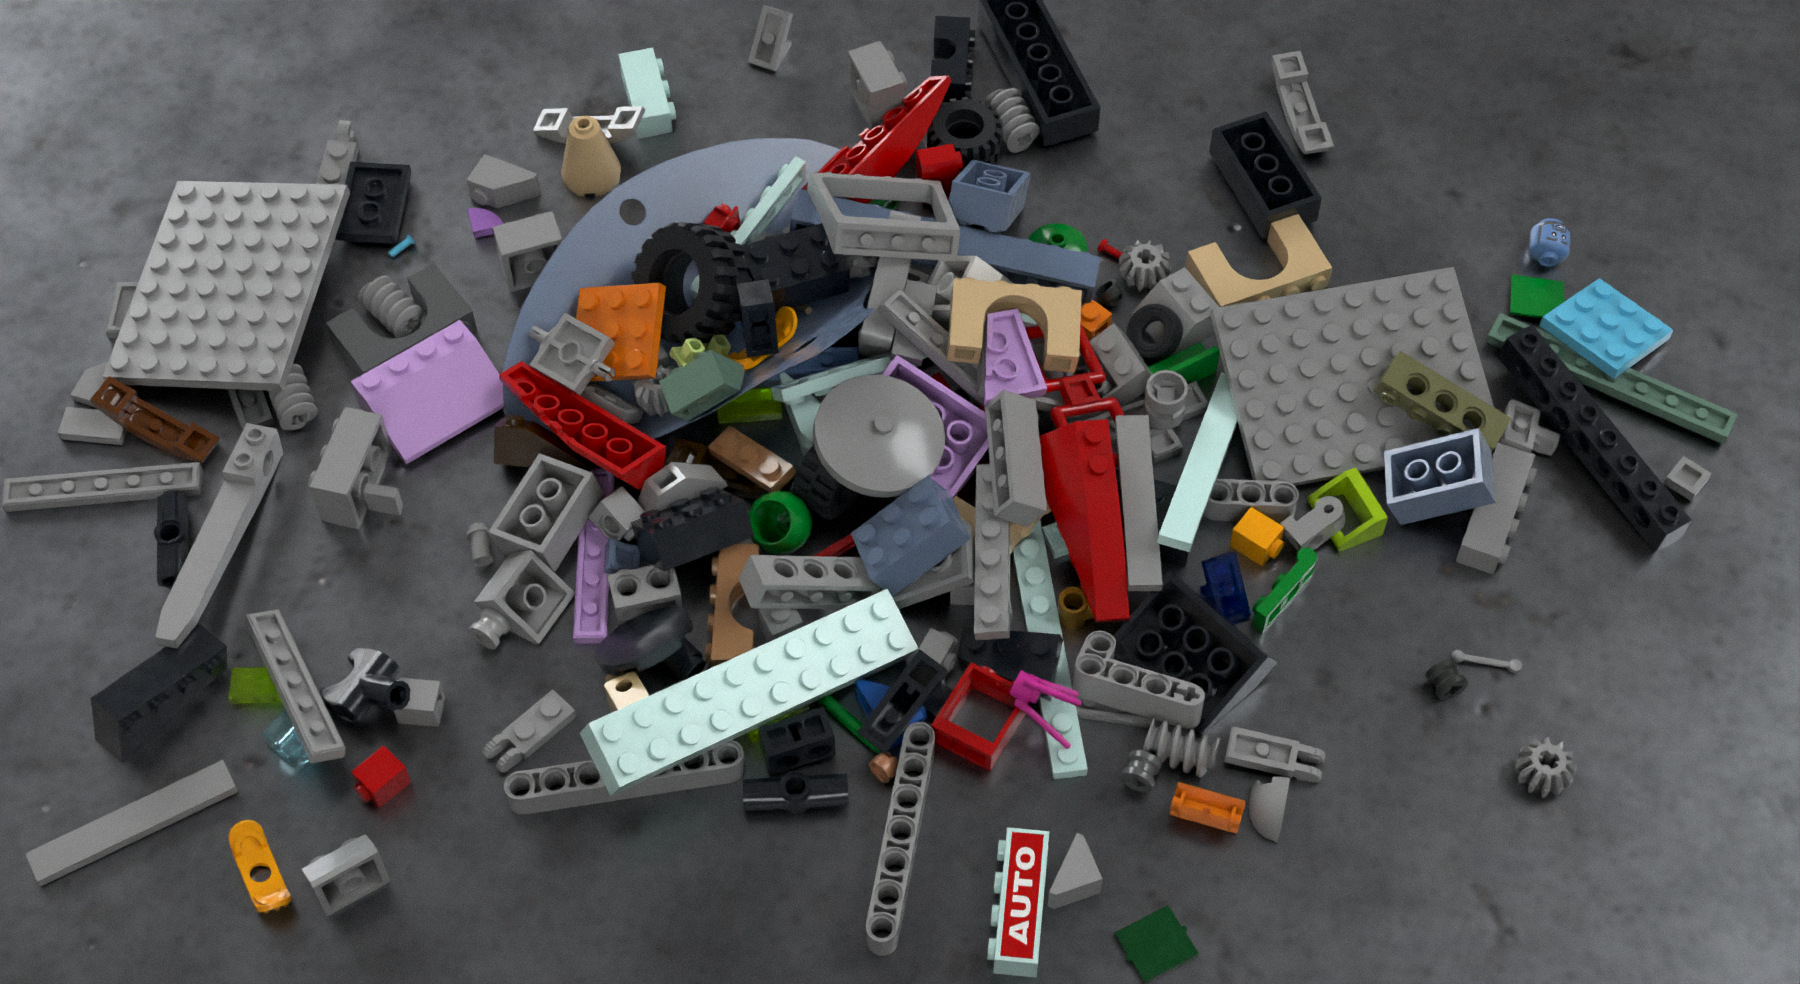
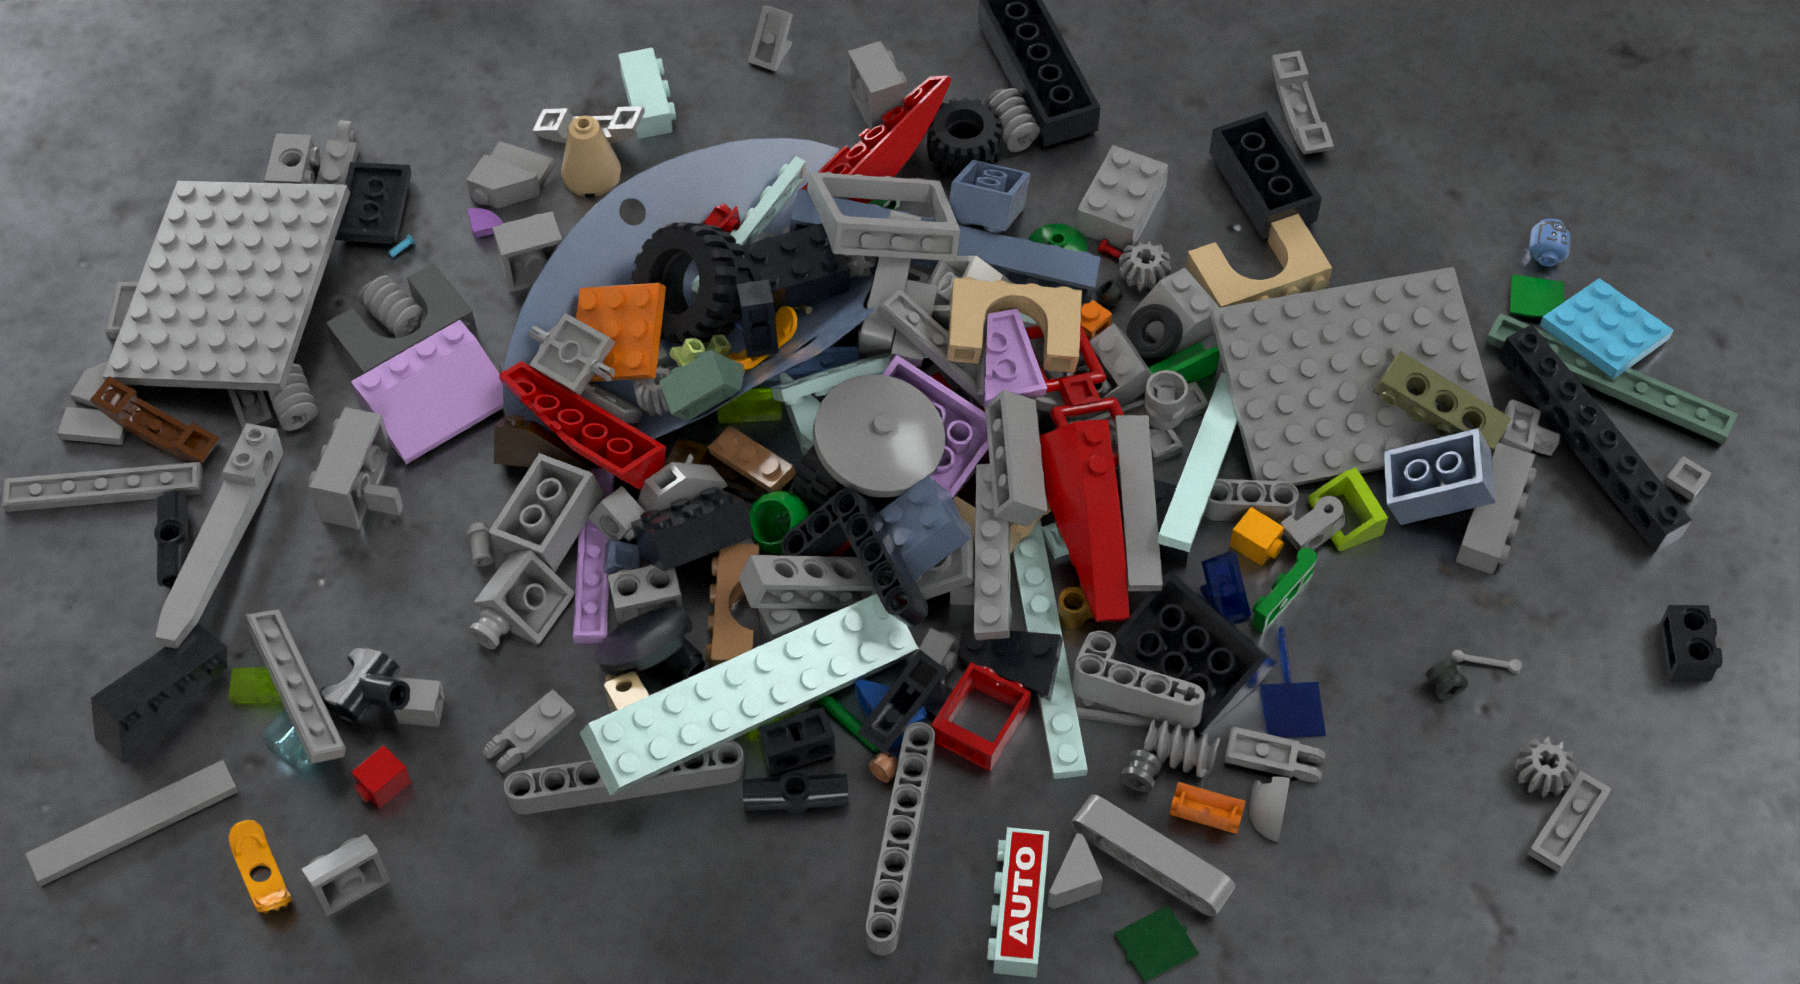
(292, 159): none -> light grey brick
(525, 159): none -> light grey tile
(856, 520): none -> black beam
(939, 164): red brick -> none
(952, 42): black arch -> none
(1029, 688): dark pink plant -> none
(1121, 197): none -> light grey brick
(1153, 855): none -> light grey beam
(1292, 707): none -> clear blue piece
(1569, 821): none -> light grey plate
(1683, 642): none -> black brick

